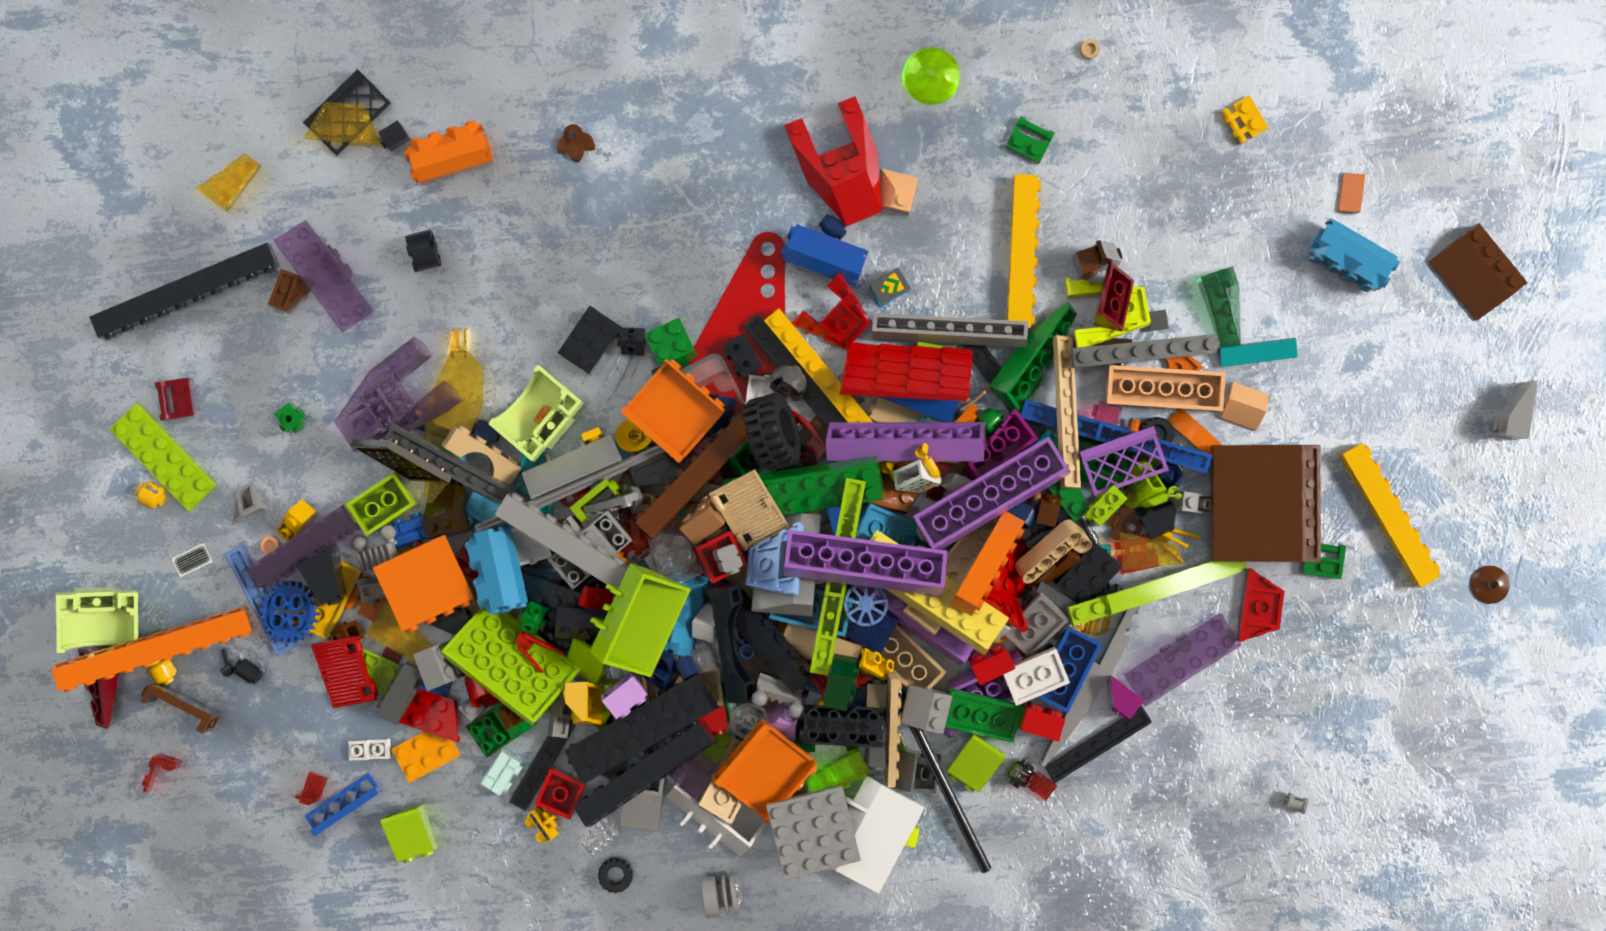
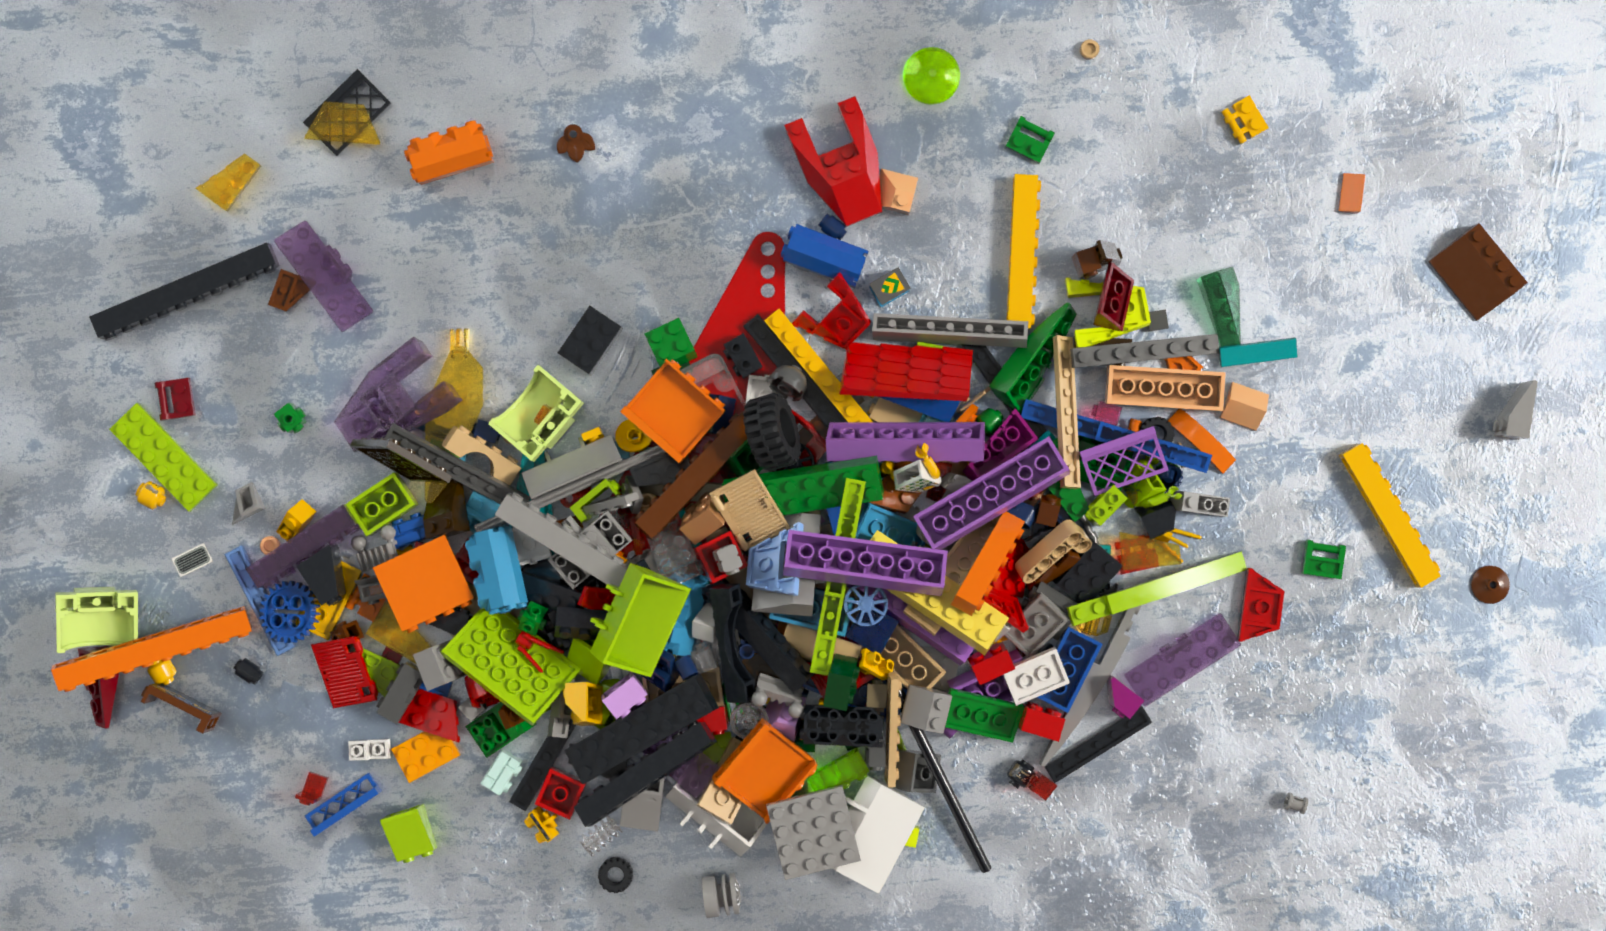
(168, 763): clear red bracket -> none
(228, 669): black hand -> none
(393, 136): black brick -> none
(423, 250): black brick -> none
(632, 341): black brick -> none
(975, 762): lime slope -> none
(1121, 520): reddish brown plate -> none
(1266, 503): reddish brown slope -> none
(1353, 255): dark azure brick -> none

